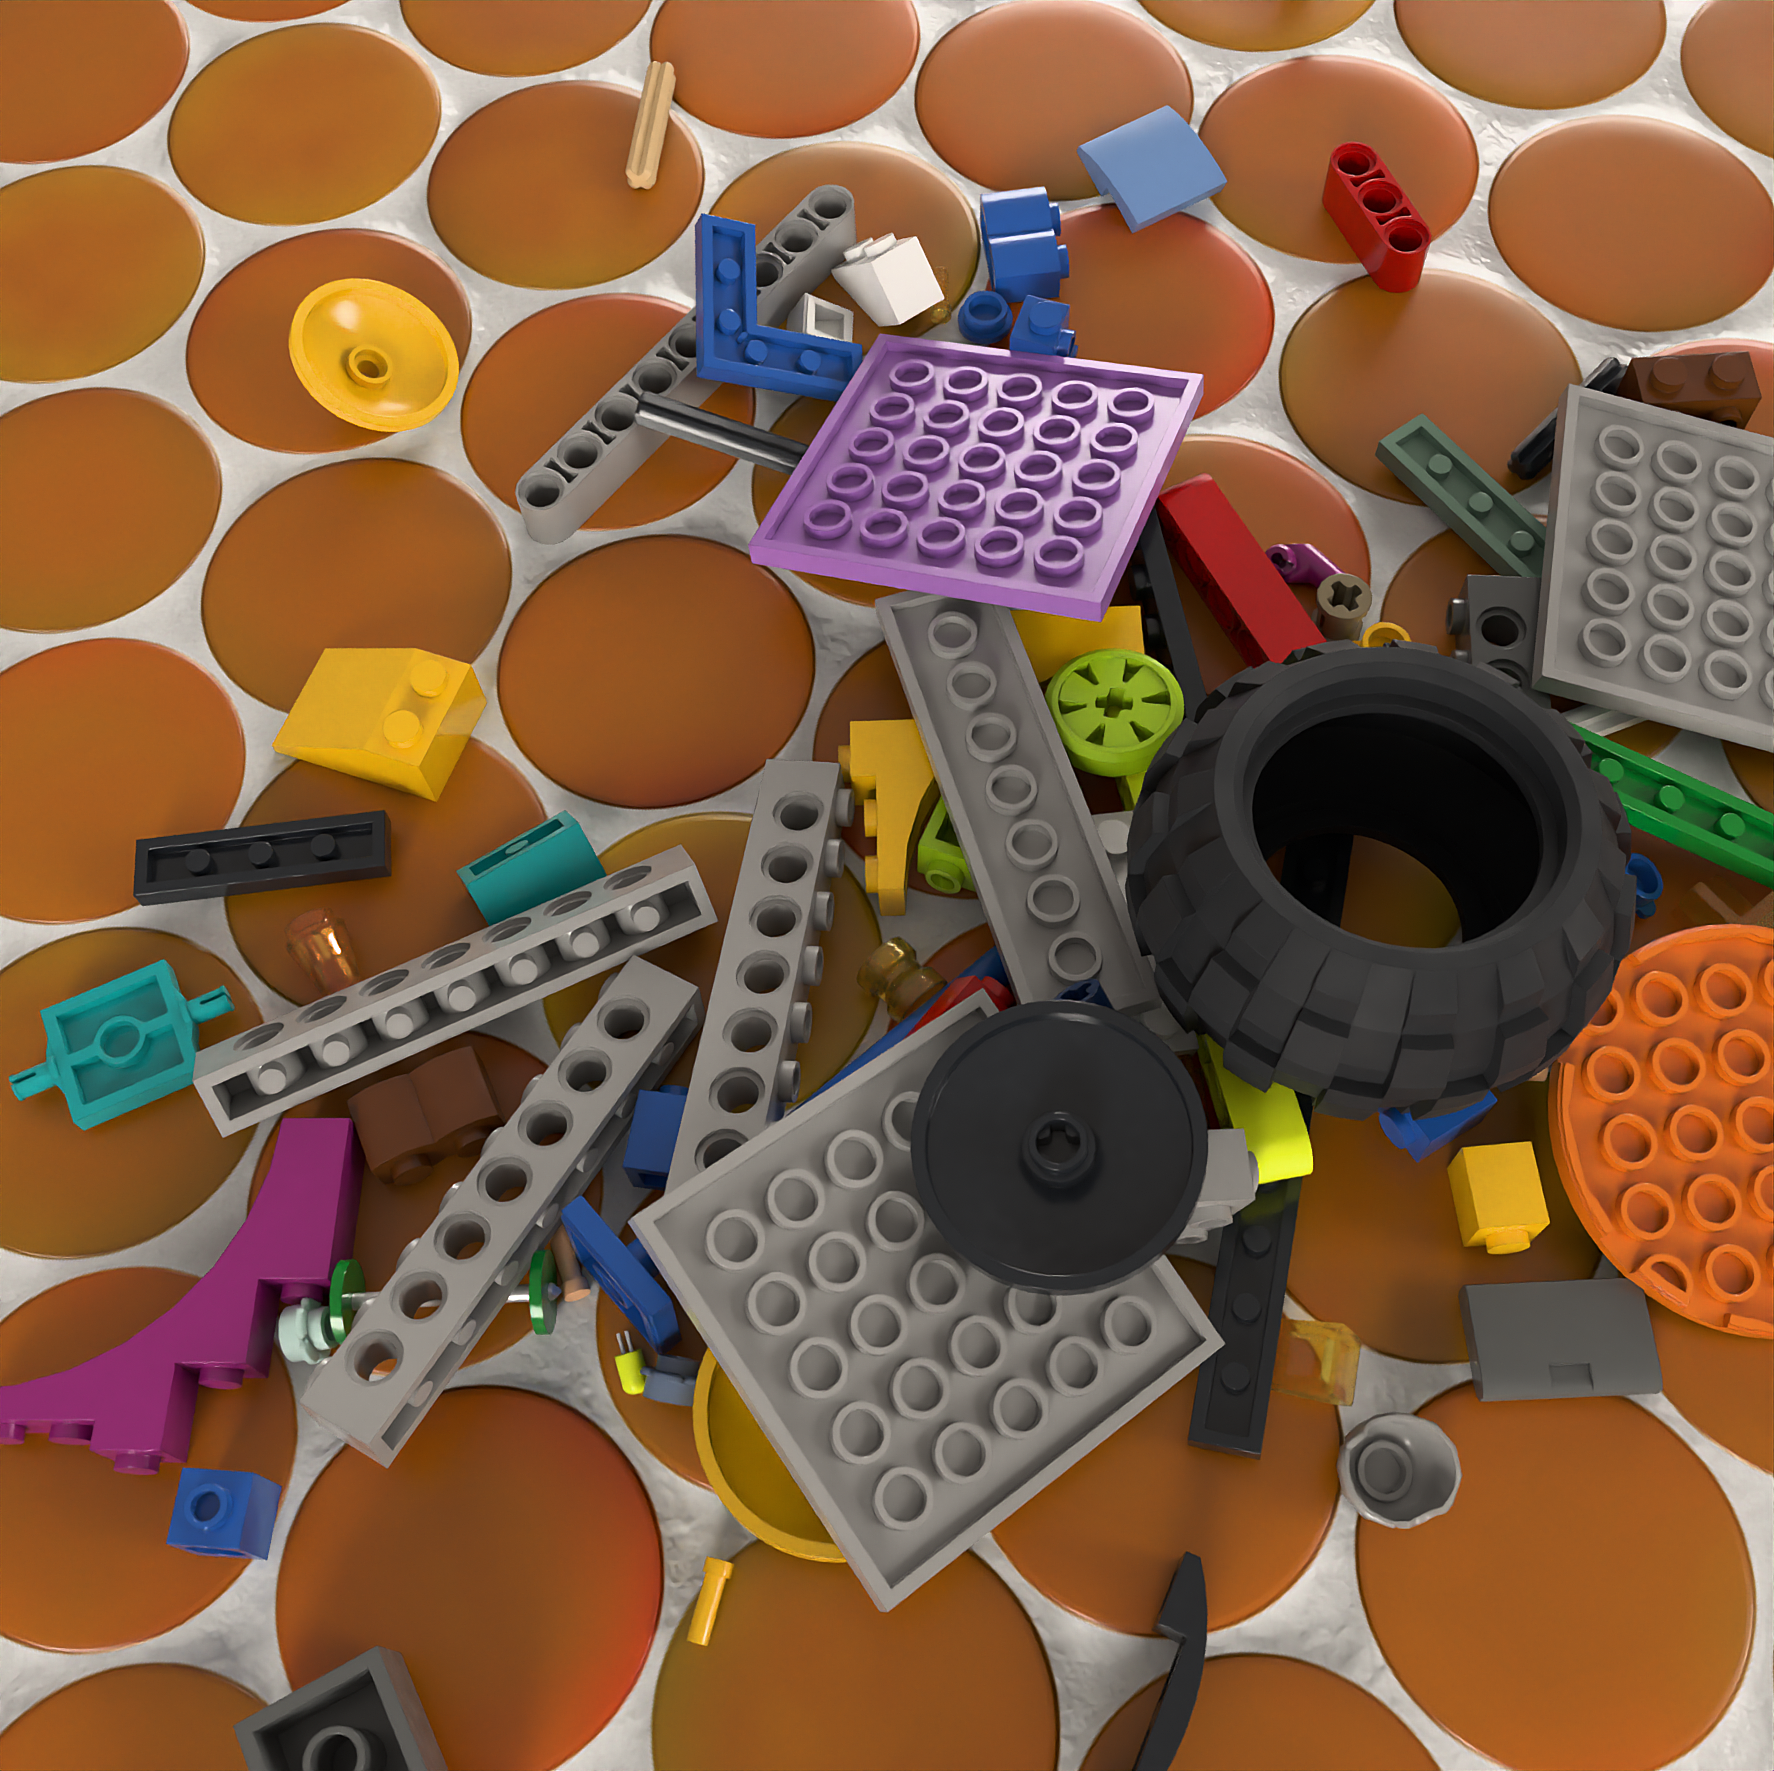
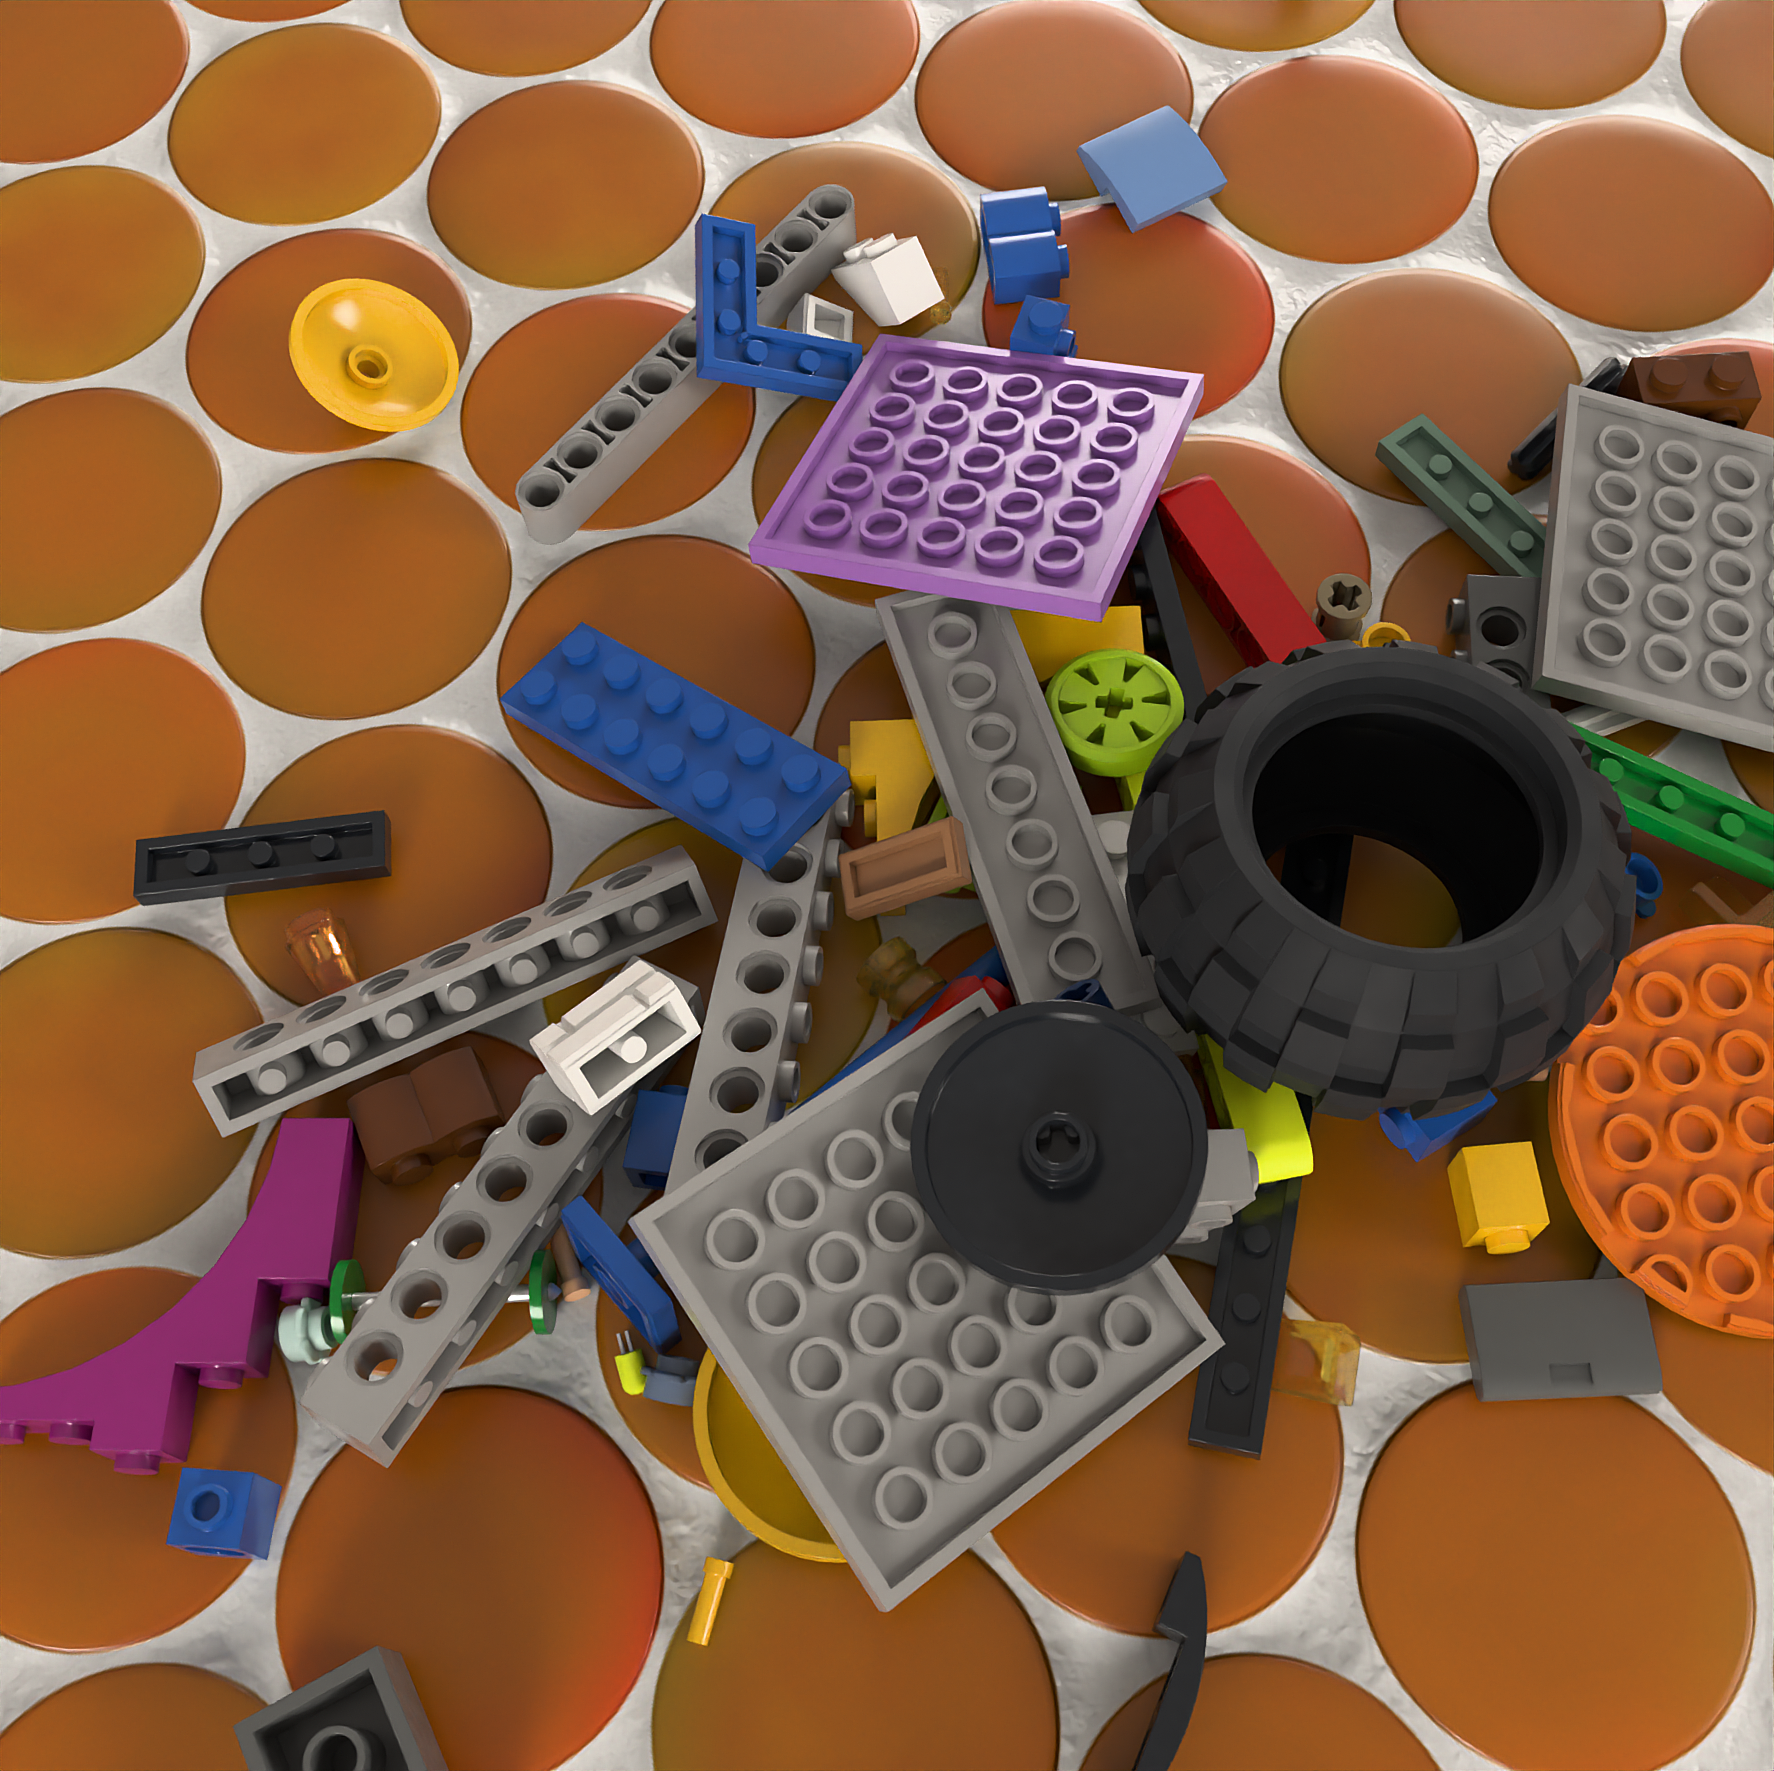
(121, 1044): teal plate -> none
(385, 717): yellow slope -> none
(532, 869): teal panel -> none
(616, 1036): none -> white brick
(650, 125): tan axle -> none
(677, 745): none -> blue plate
(719, 432): black axle -> none
(905, 868): none -> medium nougat tile
(985, 318): blue plate -> none
(1301, 563): magenta arm -> none
(1376, 217): red beam -> none
(1399, 1469): light grey hair -> none

